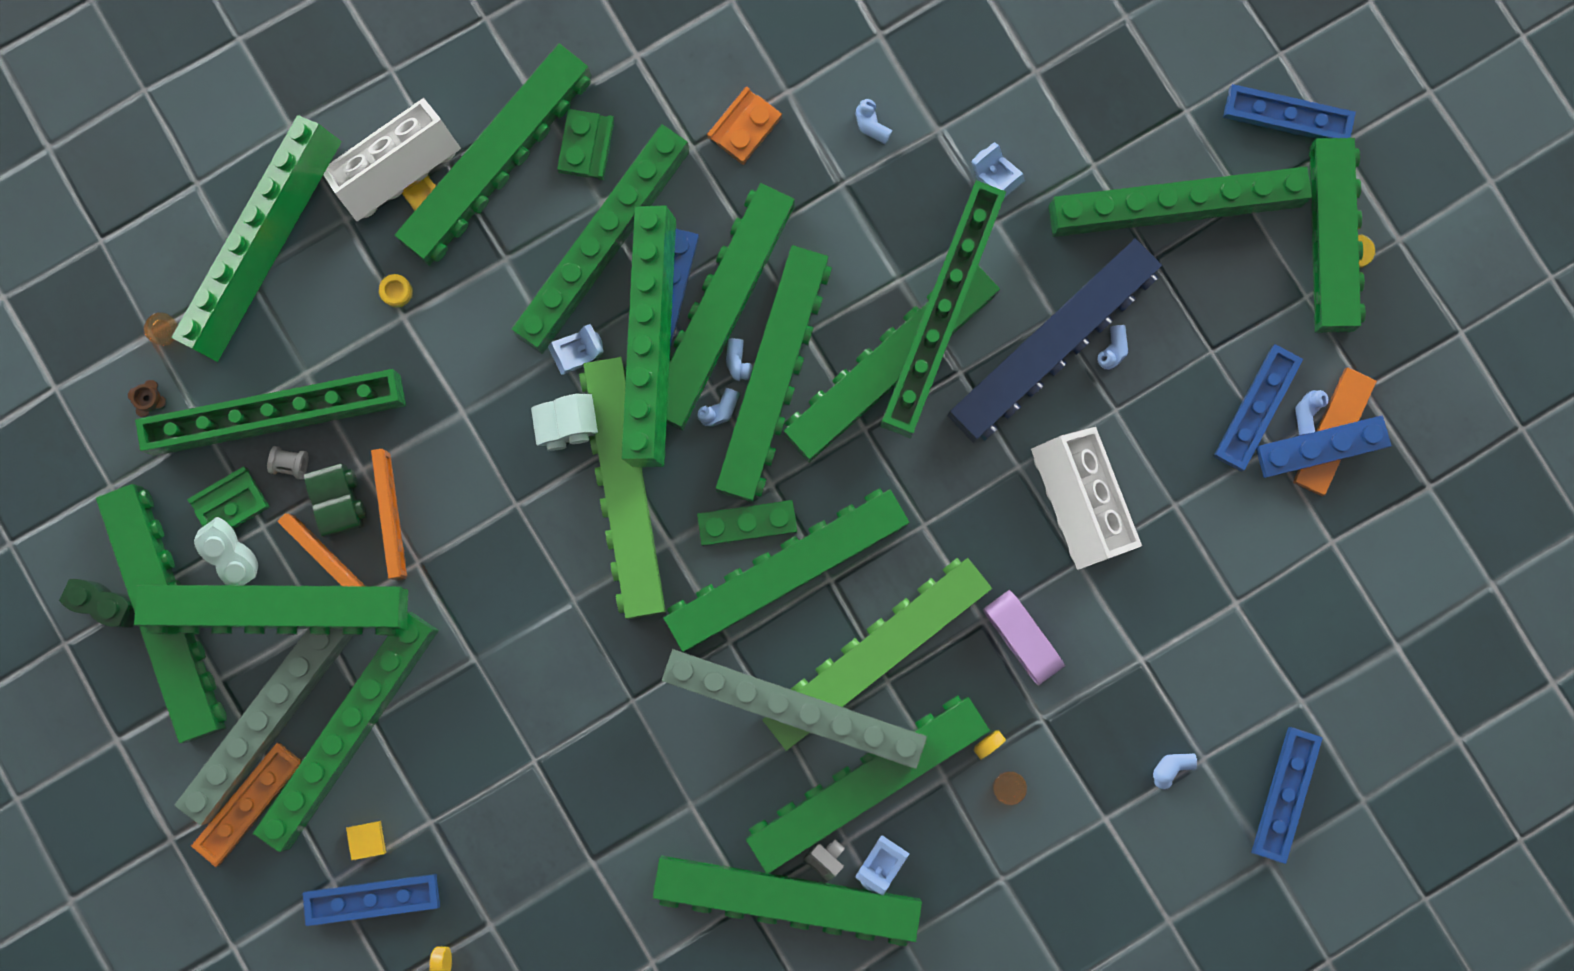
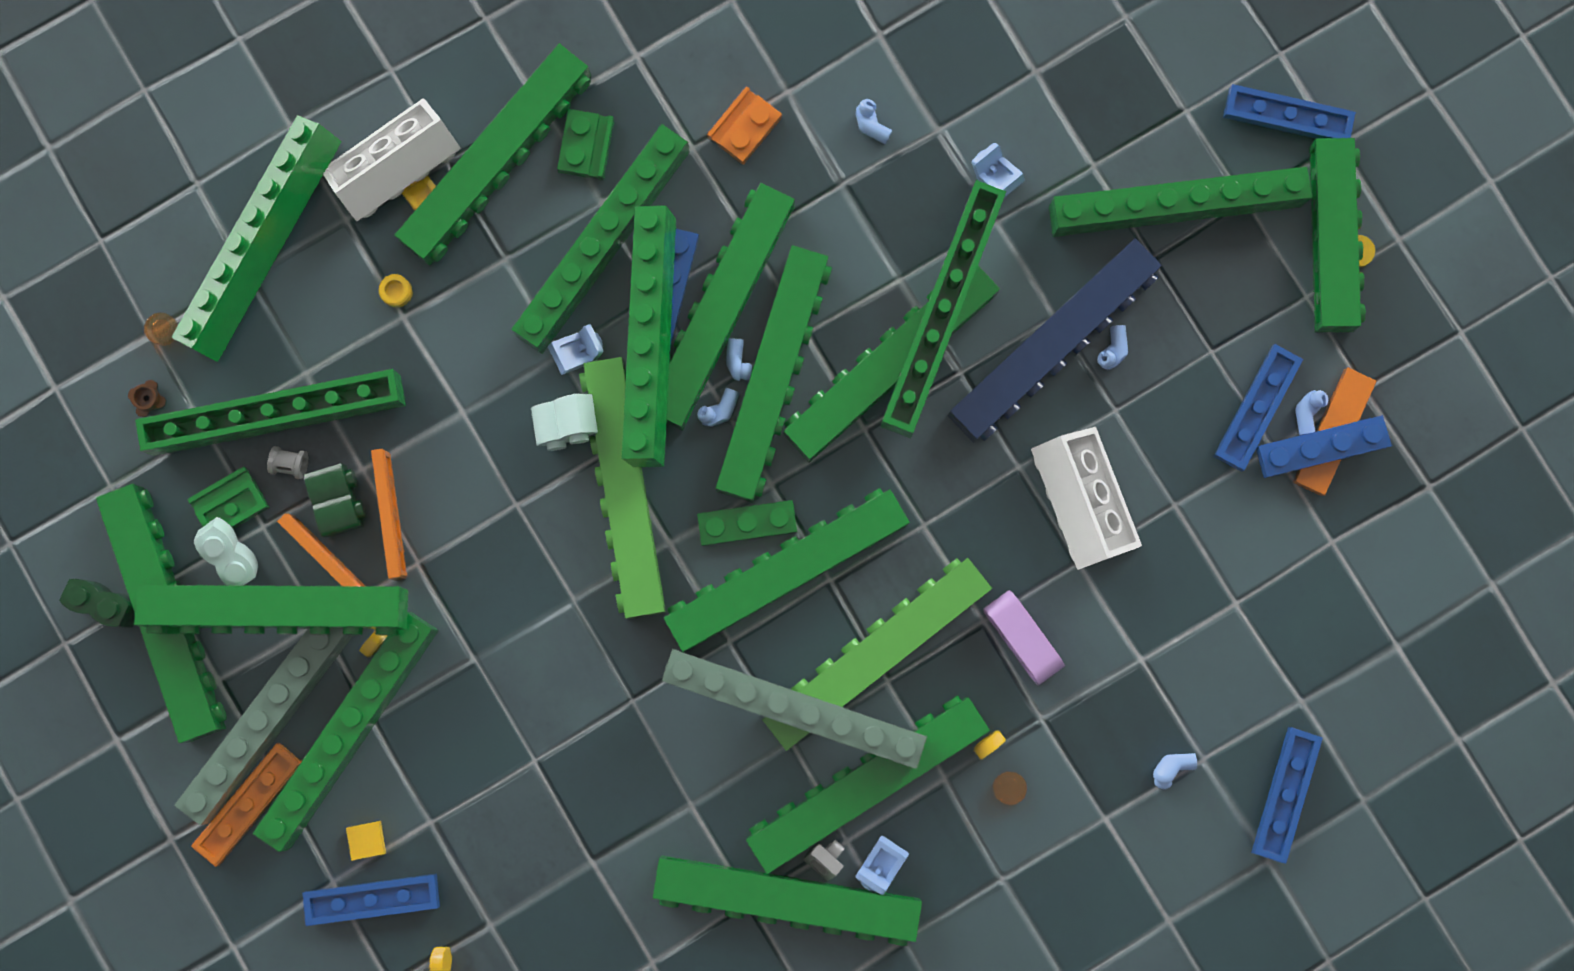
(372, 645): none -> yellow tile

